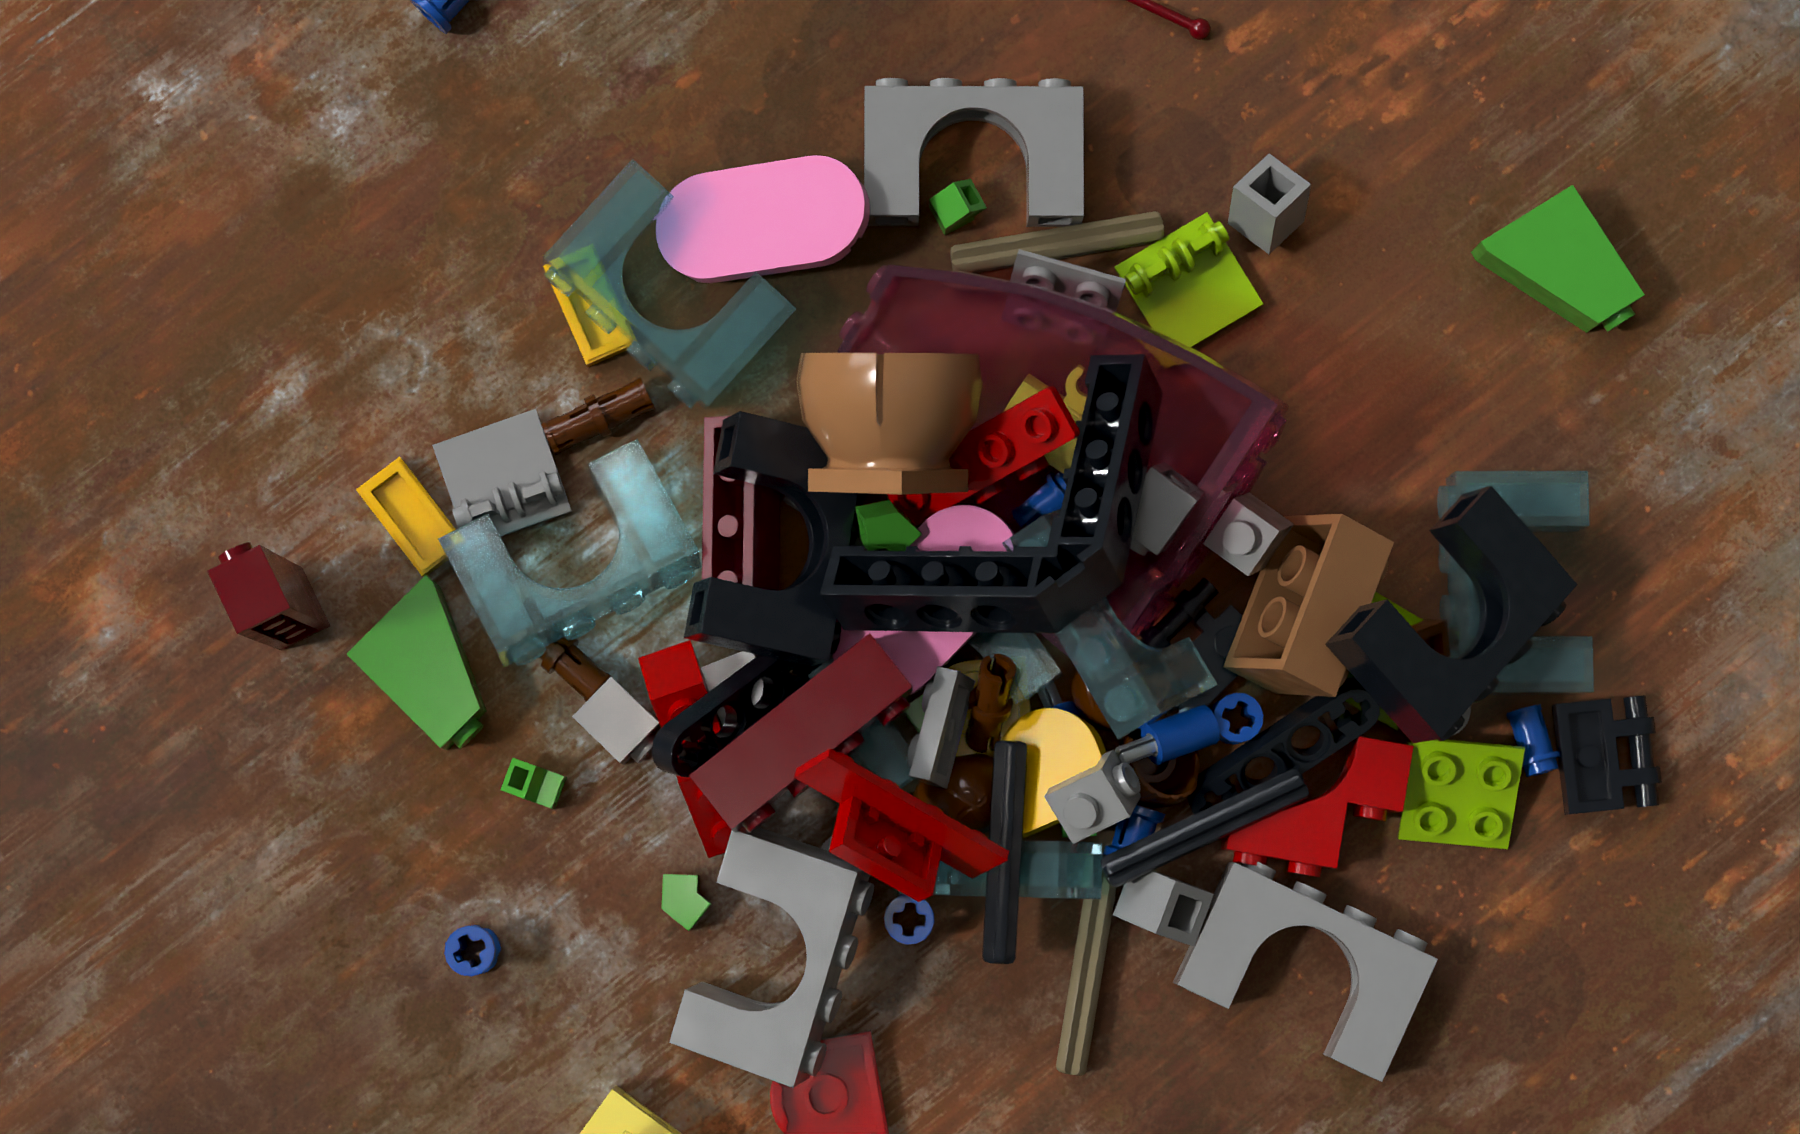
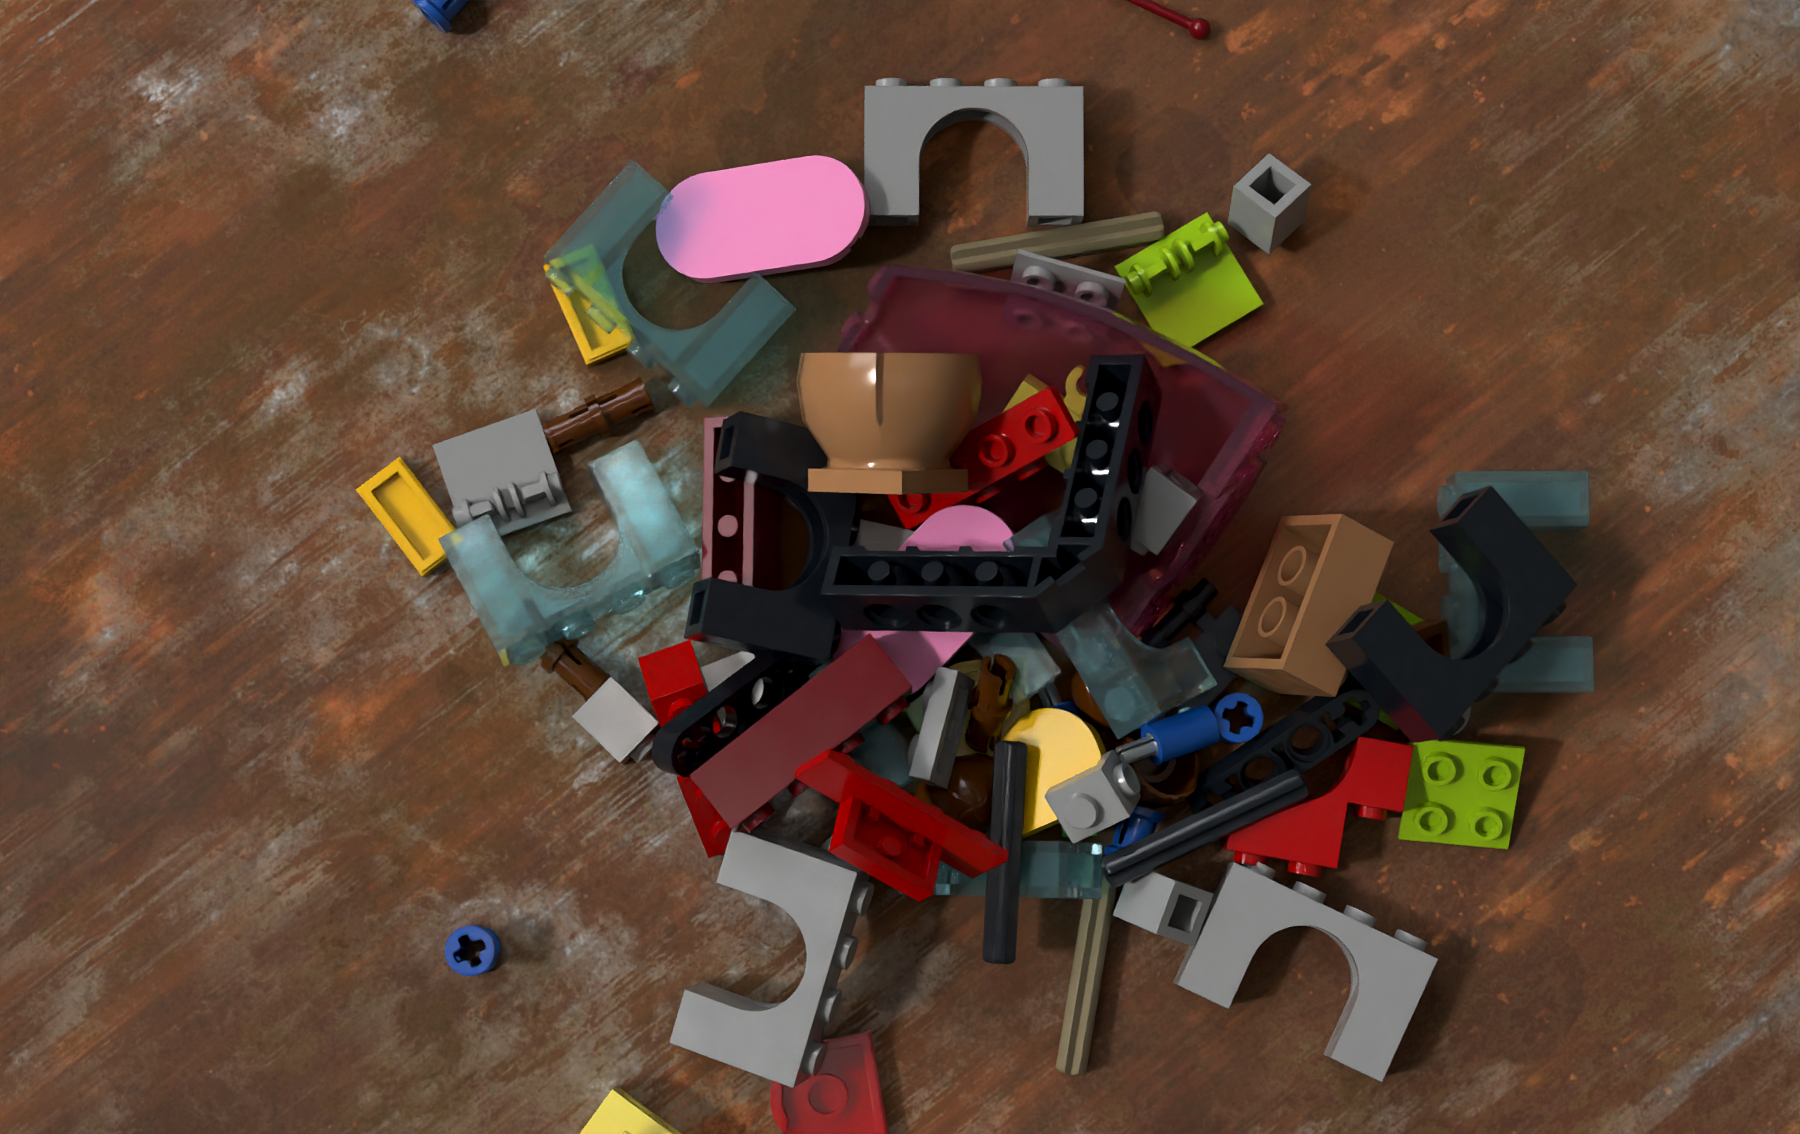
(267, 596): dark red brick -> none
(424, 667): bright green slope -> none
(533, 783): bright green piece -> none
(683, 900): bright green piece -> none
(885, 526): bright green piece -> none
(920, 932): blue bush -> none
(956, 205): bright green piece -> none
(1043, 501): blue pin -> none
(1248, 534): light grey brick -> none
(1532, 734): blue pin -> none
(1563, 263): bright green slope -> none
(1590, 756): black plate -> none

